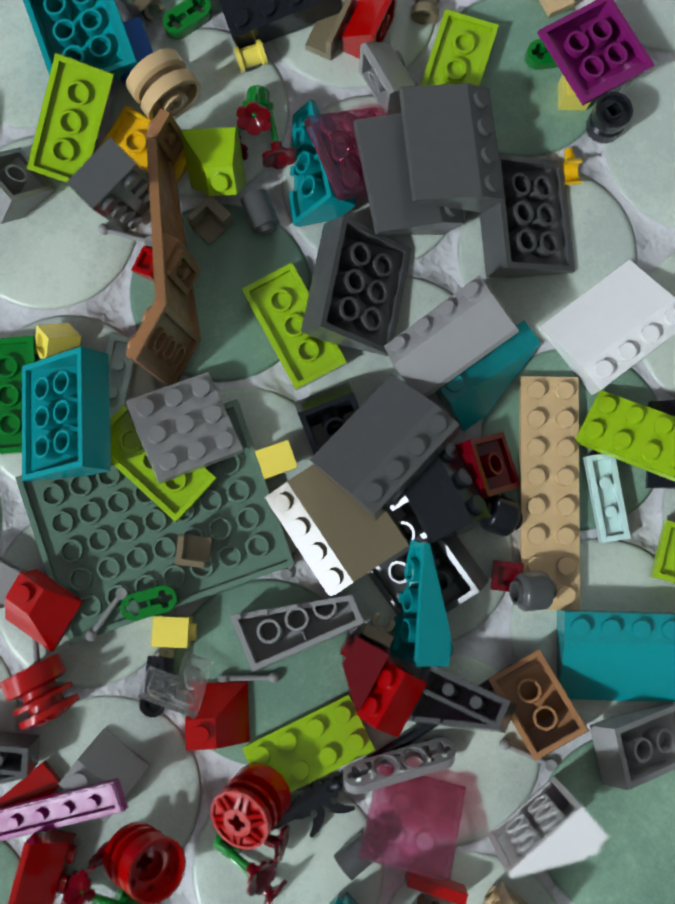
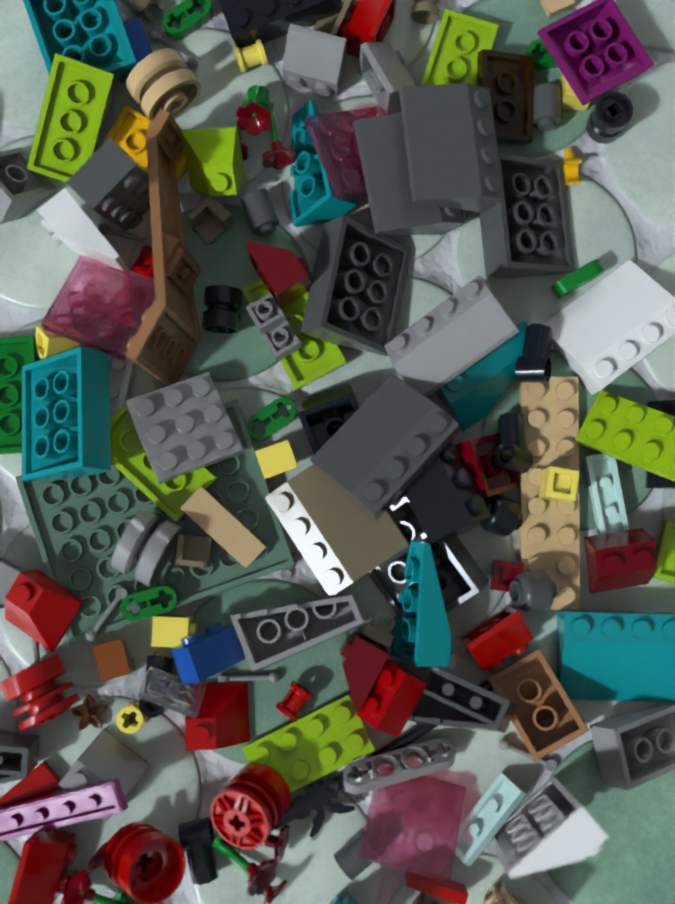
(70, 224): none -> white slope
(89, 713): none -> reddish brown plant
(99, 307): none -> clear pink plate
(112, 660): none -> dark orange panel
(123, 718): none -> light yellow bush
(145, 547): none -> light grey wheel
(157, 35): none -> light grey hinge
(197, 840): none -> black piece
(207, 653): none -> blue brick
(222, 309): none -> black wheel
(223, 526): none -> tan tile
(268, 413): none -> green beam
(273, 327): none -> light grey slope
(280, 271): none -> dark red slope
(294, 701): none -> red bush
(314, 60): none -> light grey slope
(487, 818): none -> light aqua plate
(497, 639): none -> red slope
(511, 92): none -> dark brown plate
(512, 449): none -> black piece
(535, 362): none -> black piece
(547, 106): none -> dark grey brick
(559, 484): none -> light yellow panel
(578, 278): none -> green beam
(620, 559): none -> dark red slope

